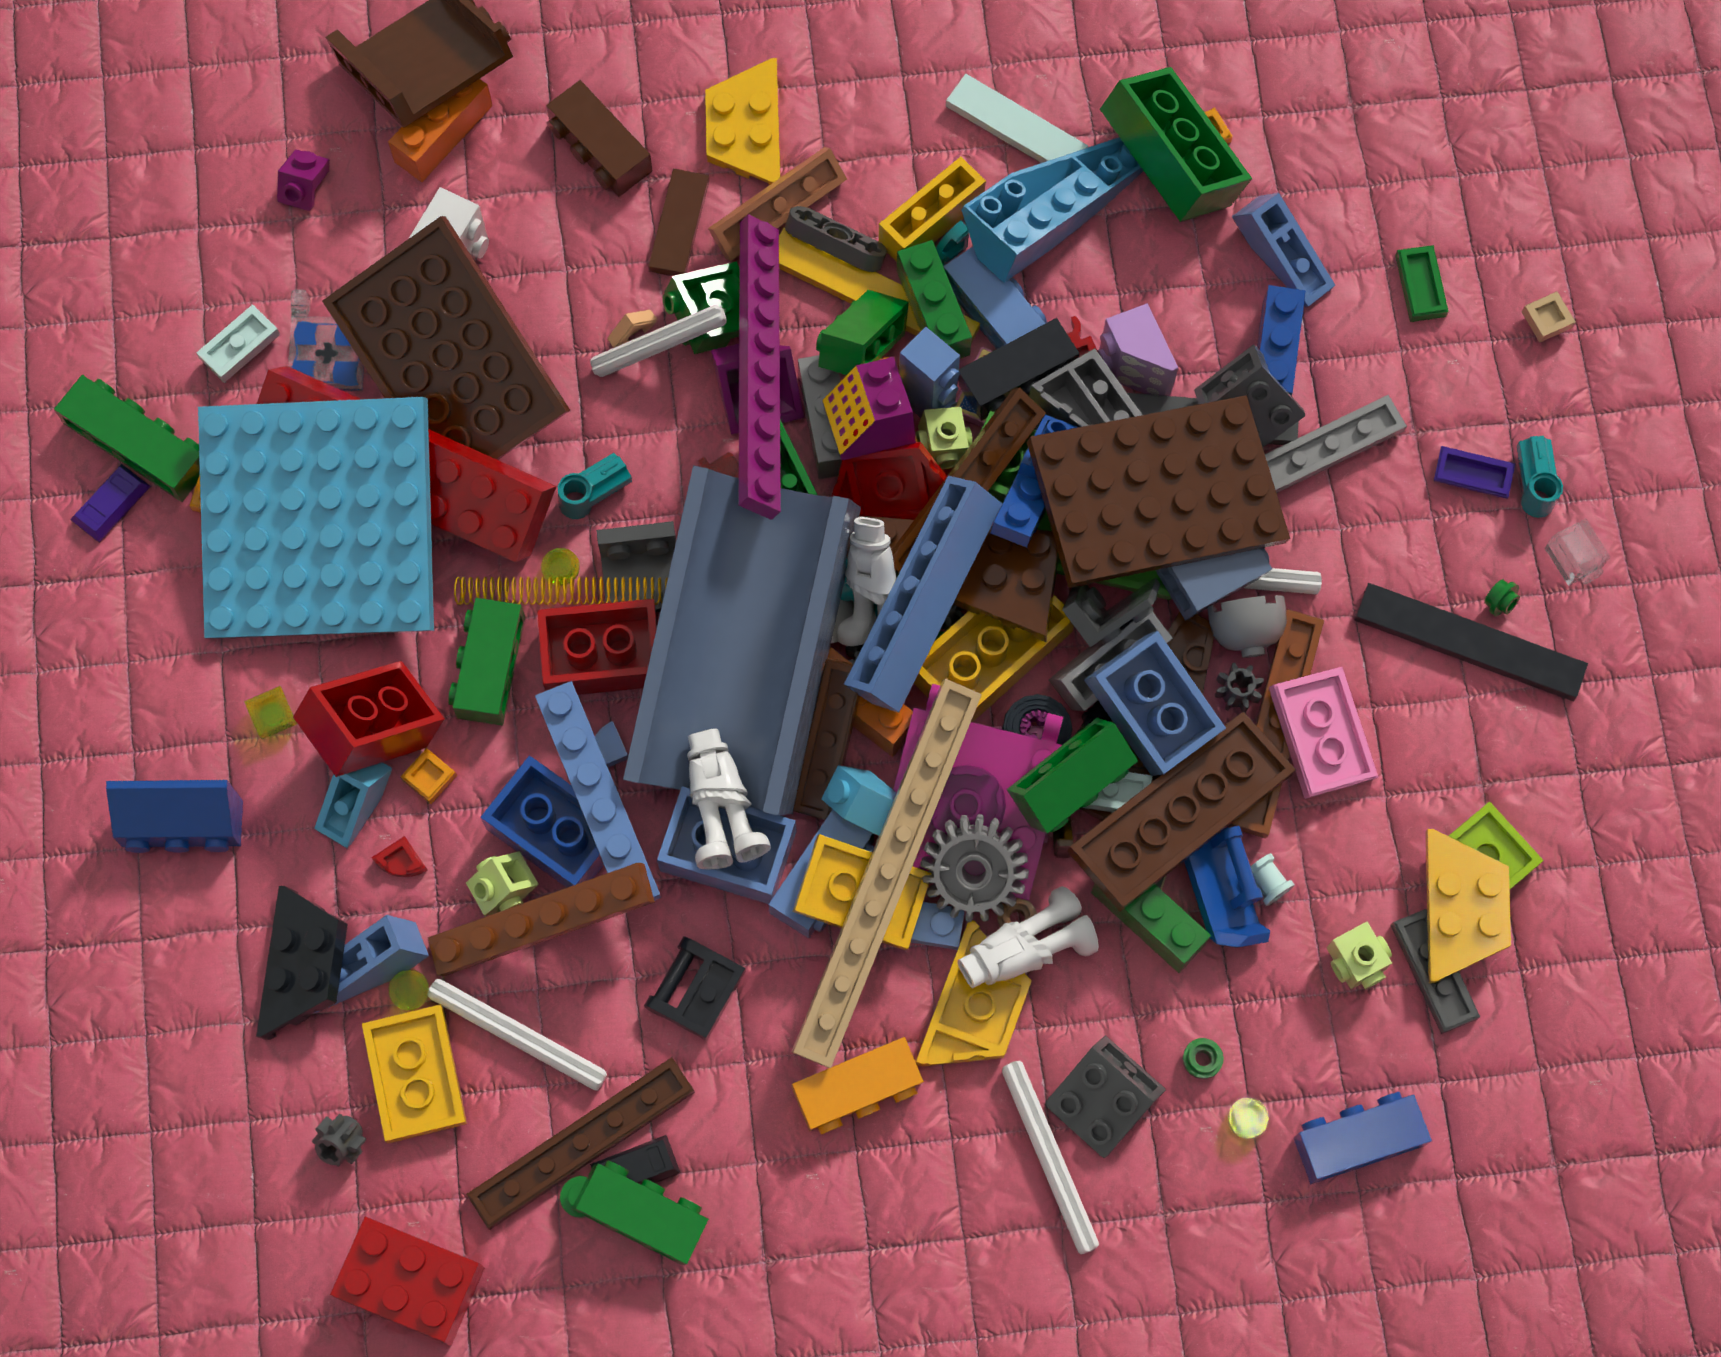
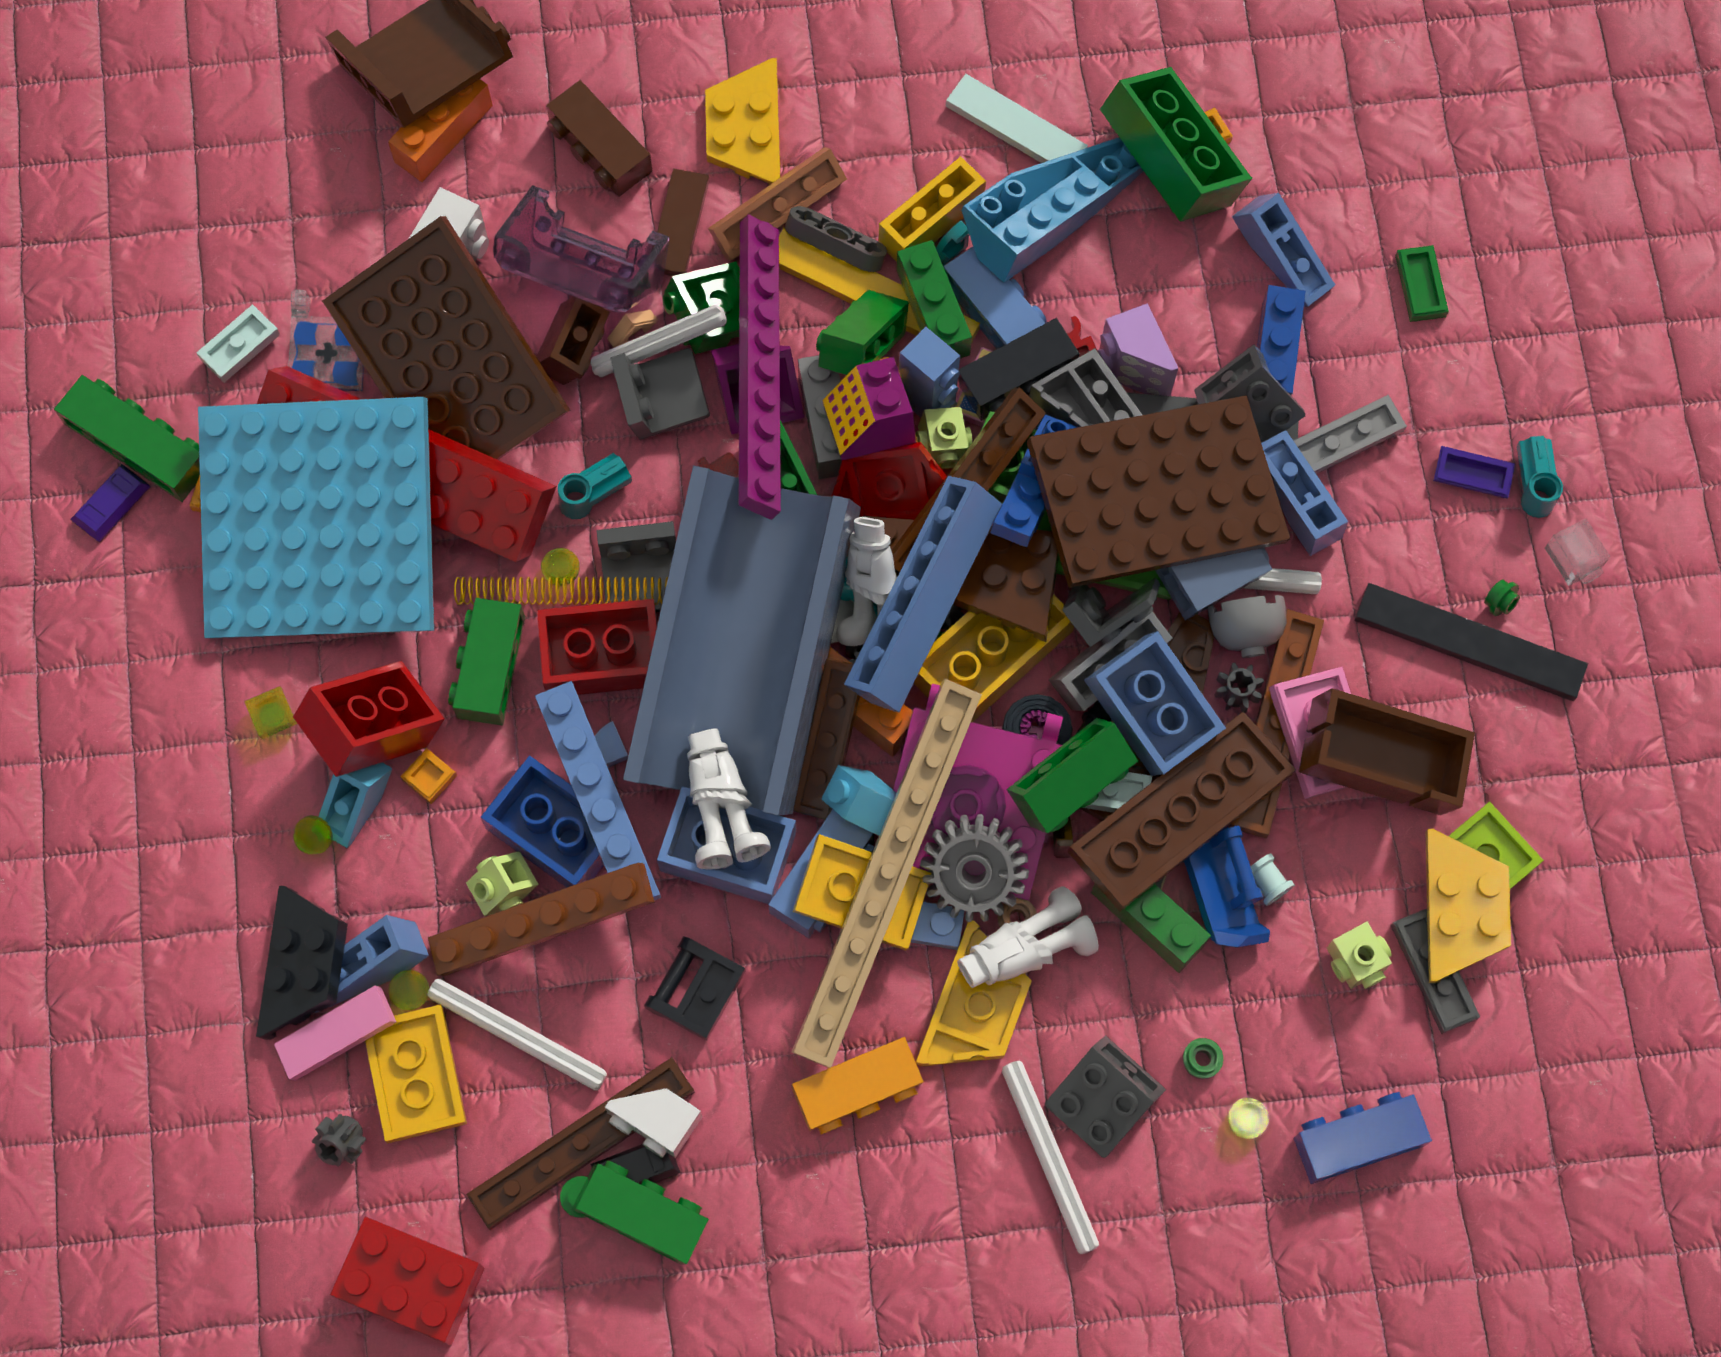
(175, 814): blue slope -> none
(300, 178): magenta bracket -> none
(312, 835): none -> clear neon green plate
(335, 1033): none -> bright pink tile
(400, 860): red tile -> none
(546, 252): none -> clear purple windscreen
(572, 339): none -> reddish brown brick
(658, 1117): none -> white slope
(660, 392): none -> dark grey bracket
(1303, 496): none -> medium blue slope
(1387, 752): none -> reddish brown piece
(1548, 317): tan plate -> none

